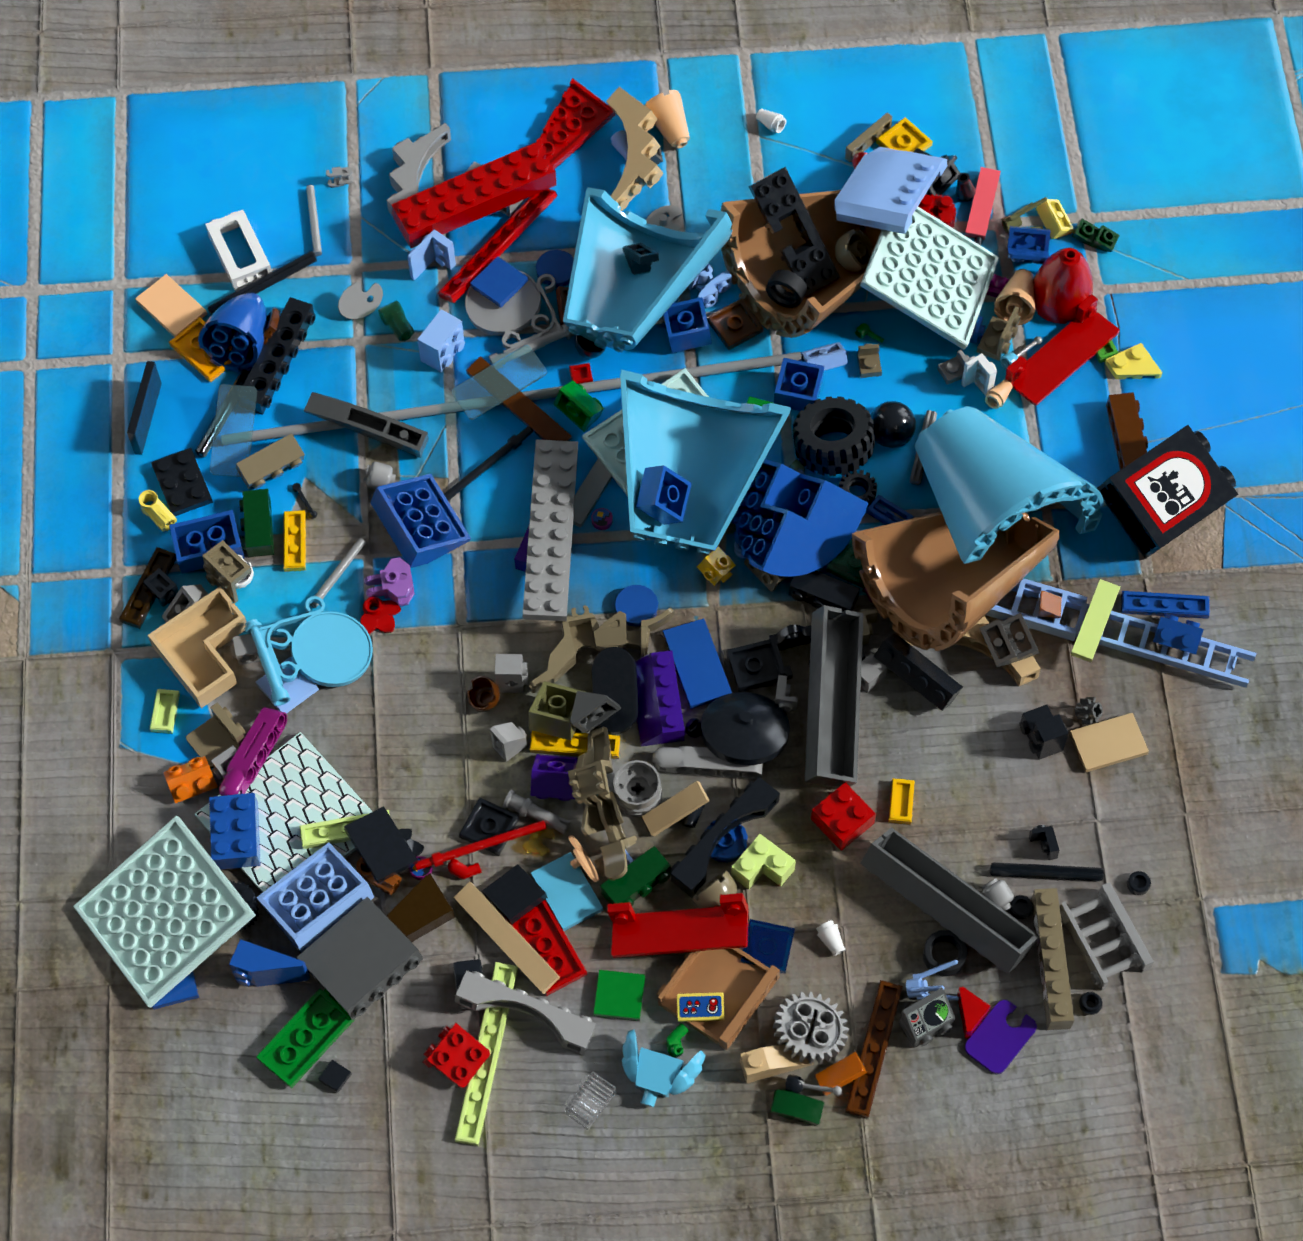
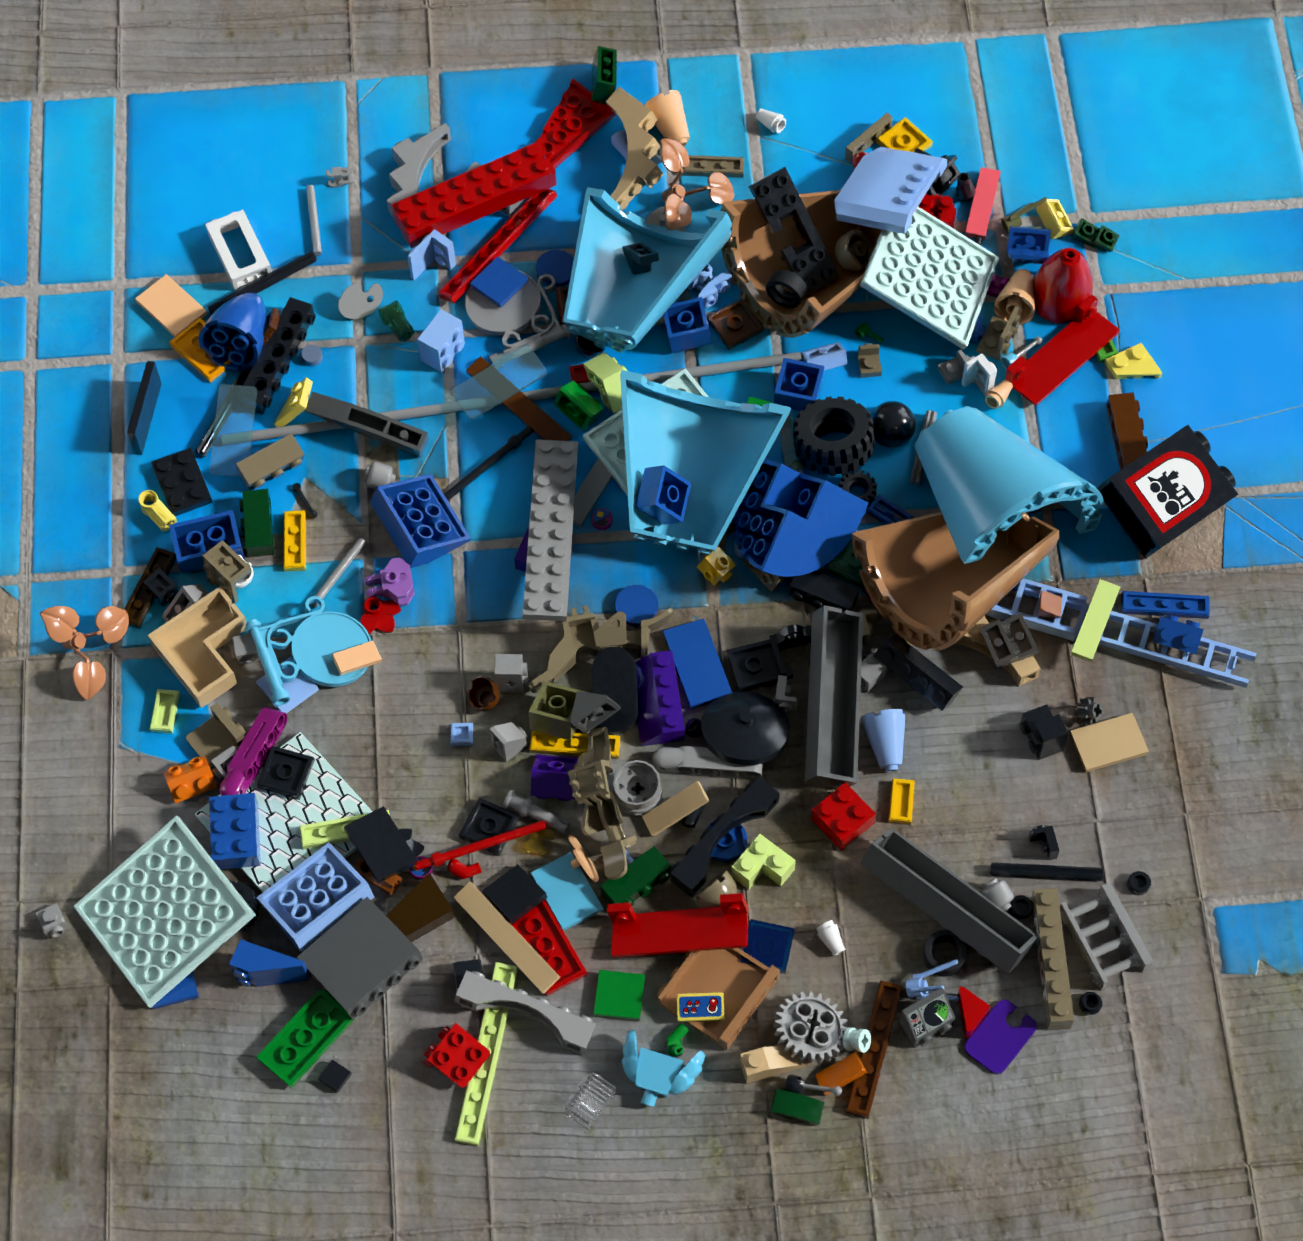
(52, 921): none -> light grey bracket
(60, 626): none -> nougat plant
(285, 772): none -> black tile
(295, 402): none -> light yellow wing
(312, 355): none -> sand blue tile
(356, 658): none -> light nougat tile
(461, 734): none -> light blue tile
(604, 74): none -> dark green brick
(605, 375): none -> yellowish green brick
(677, 212): none -> nougat plant
(710, 164): none -> dark tan tile
(856, 1039): none -> light aqua wheel
(886, 737): none -> light blue cone

